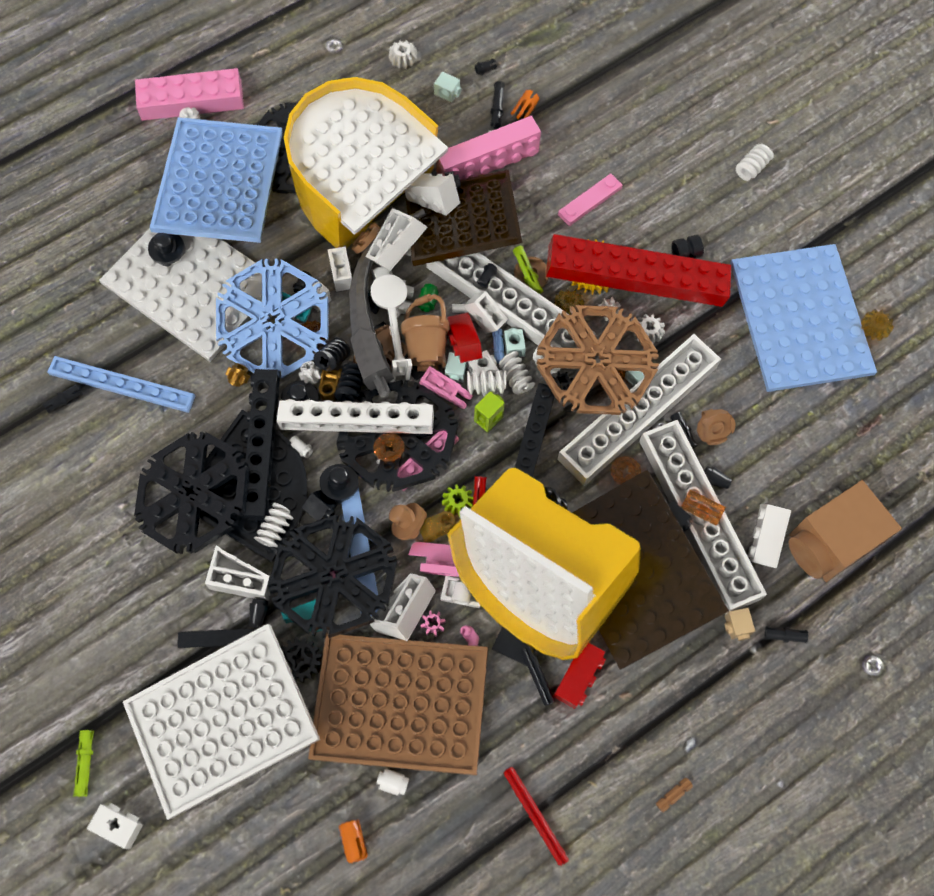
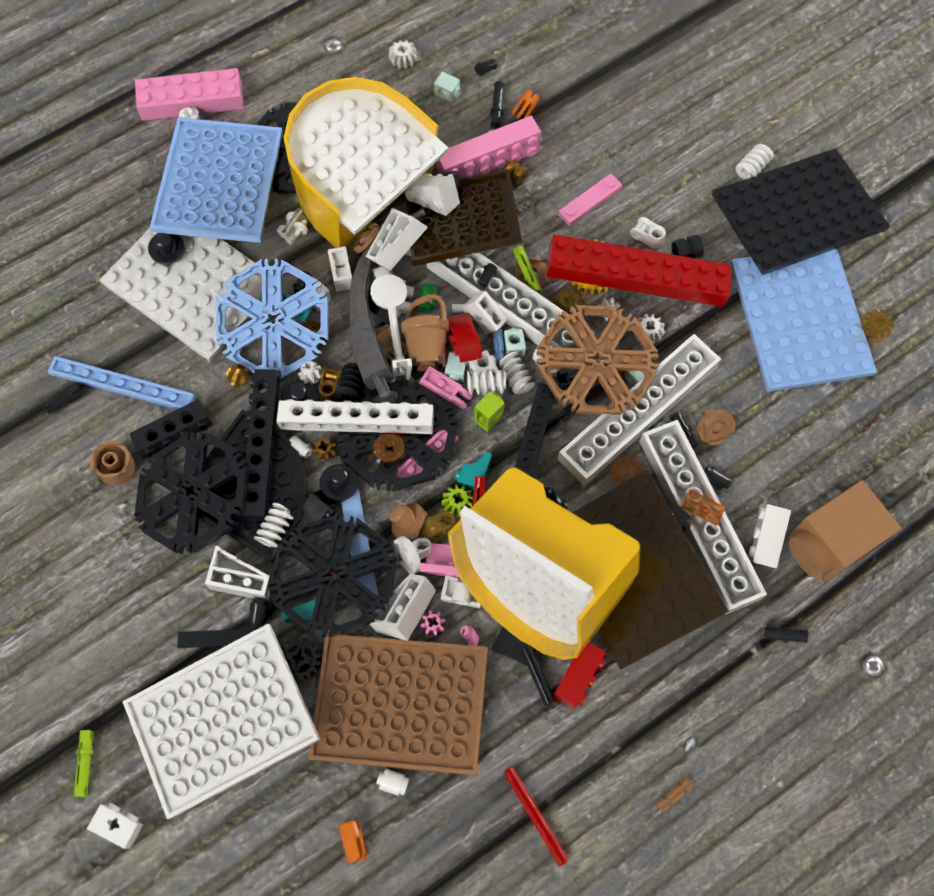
(113, 463): none -> medium nougat brick
(175, 420): none -> black brick
(295, 226): none -> white hips
(323, 443): none -> pearl gold gear
(332, 354): black piece -> none
(410, 554): none -> white tile
(466, 475): none -> teal arch
(517, 172): none -> pearl gold wheel
(648, 232): none -> white piece
(739, 624): tan brick -> none
(799, 211): none -> black plate

